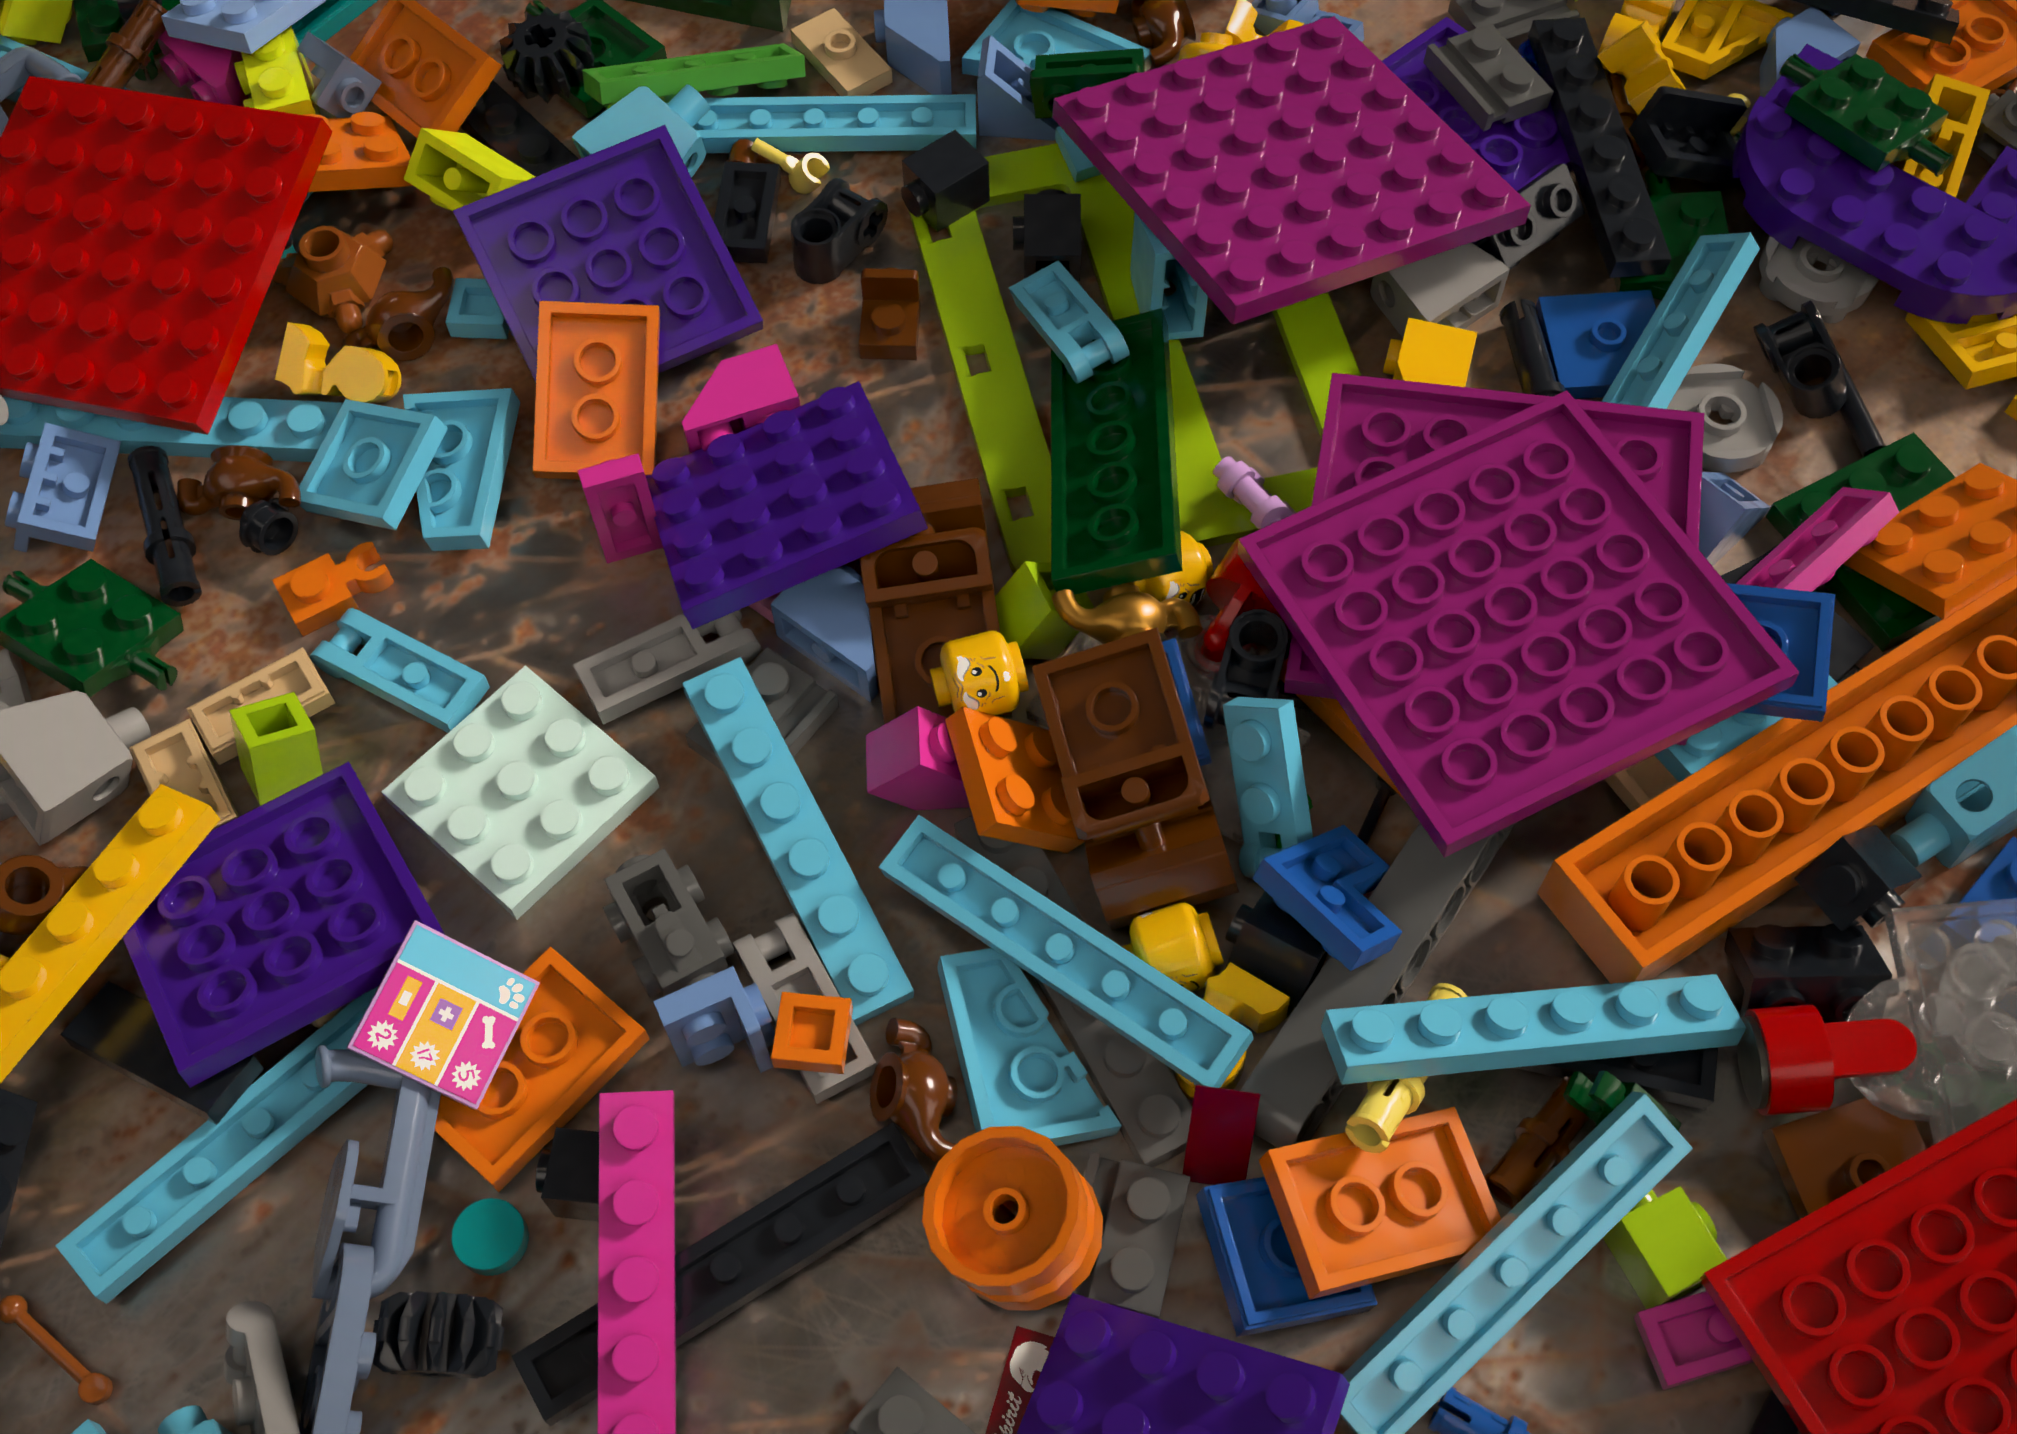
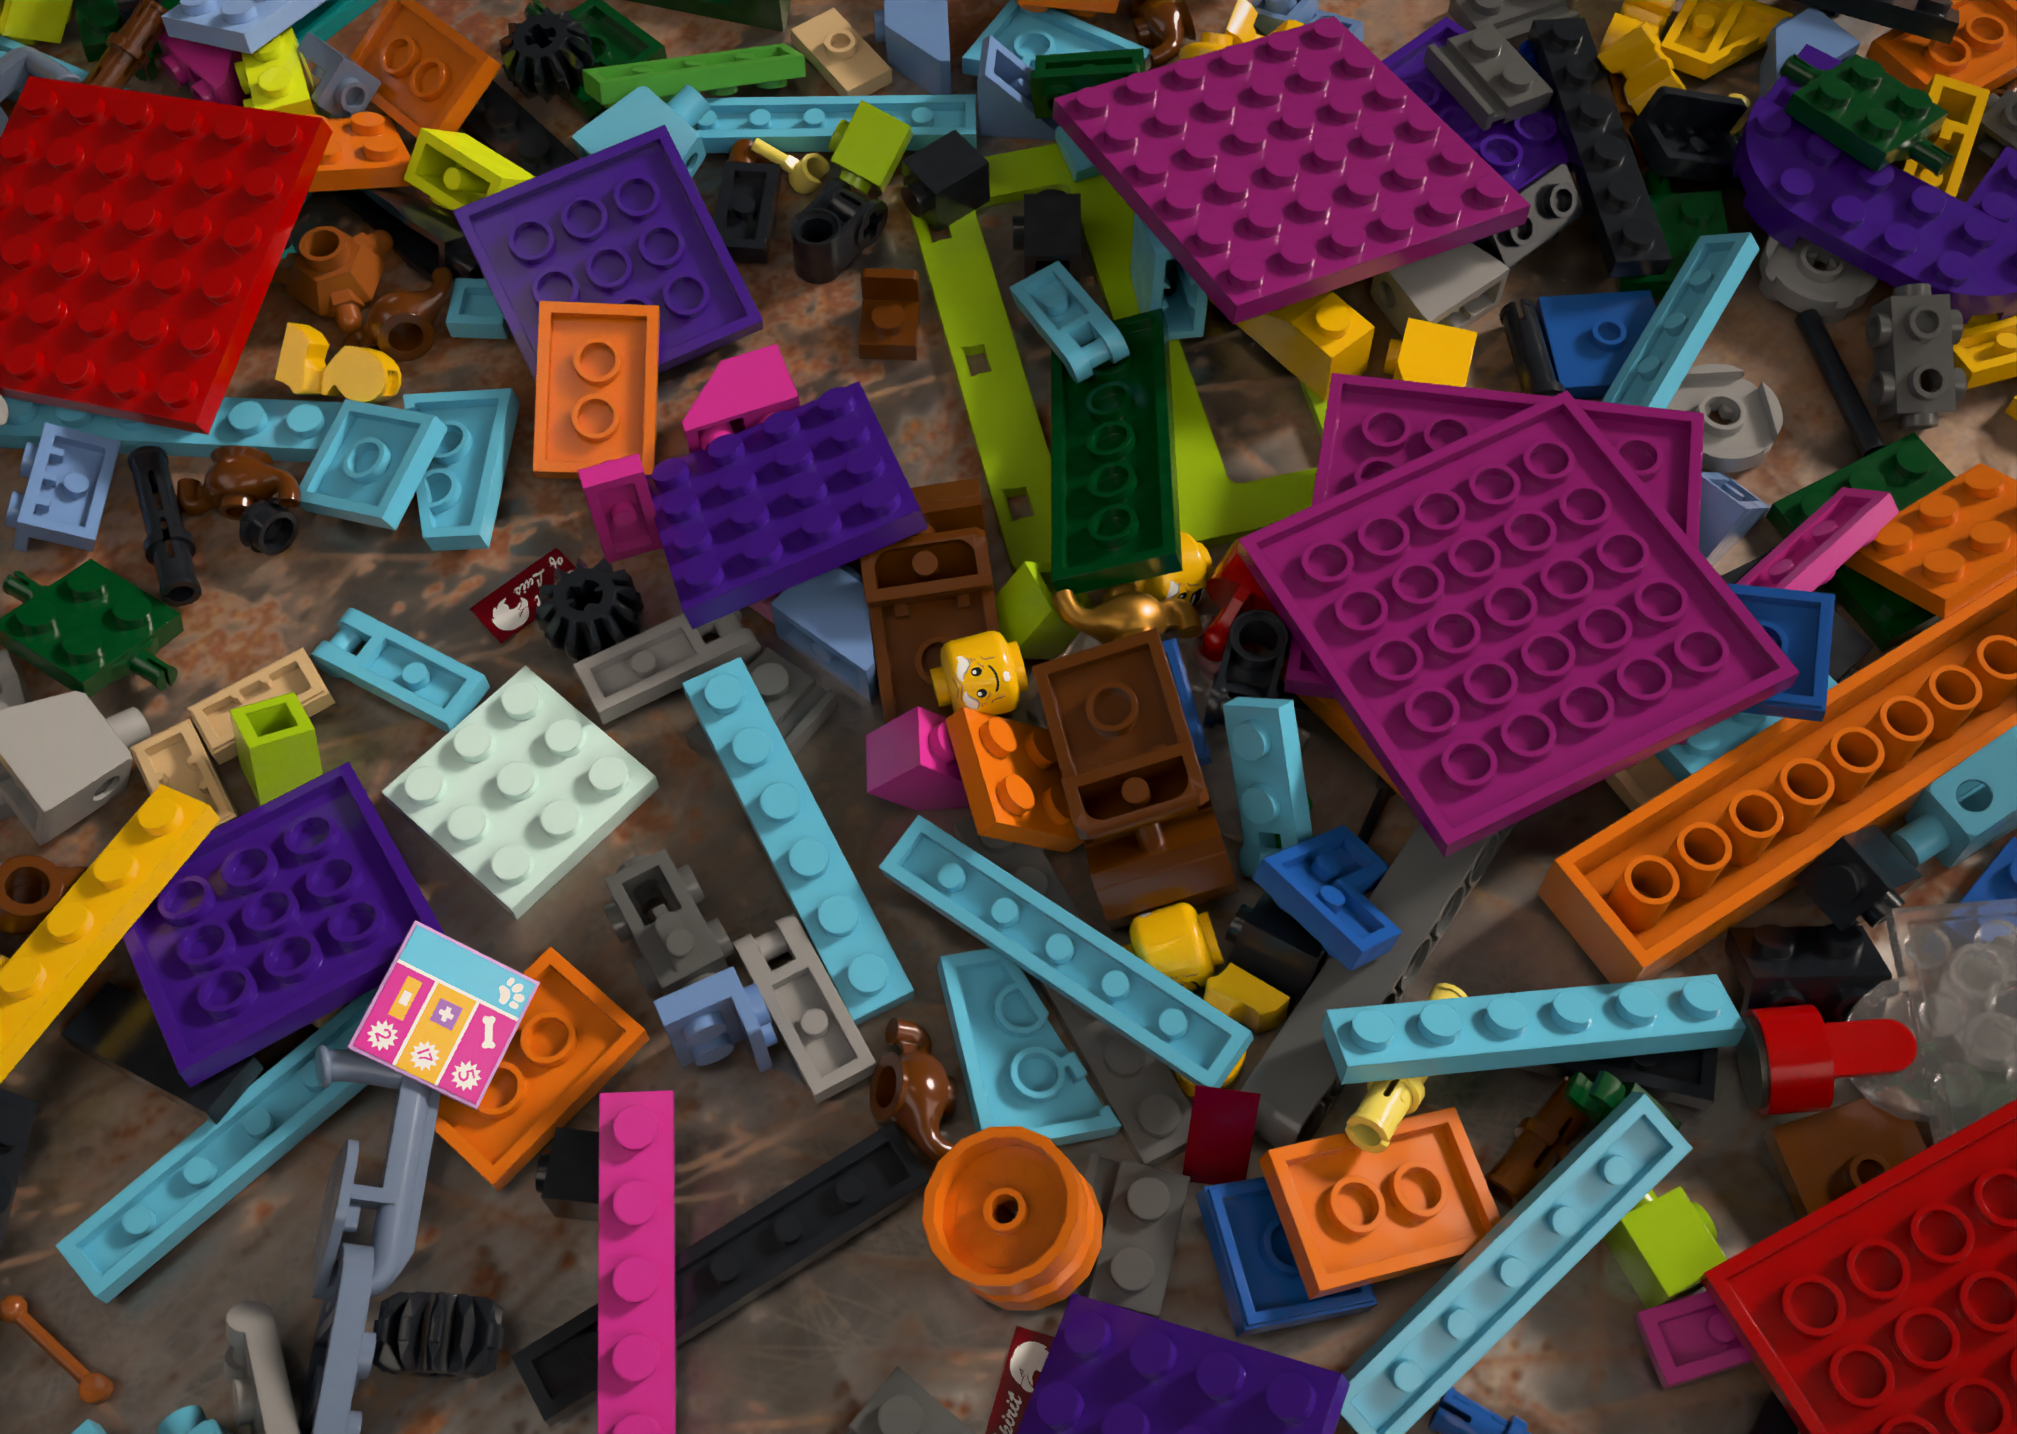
(324, 591): orange plate -> none
(420, 232): none -> black piece
(490, 1236): teal tile -> none
(516, 601): none -> dark red sticker
(589, 609): none -> black gear
(812, 1033): orange plate -> none
(869, 148): none -> lime brick
(1247, 488): lavender piece -> none
(1314, 339): none -> yellow slope
(1802, 351): black piece -> none
(1909, 338): none -> dark grey brick

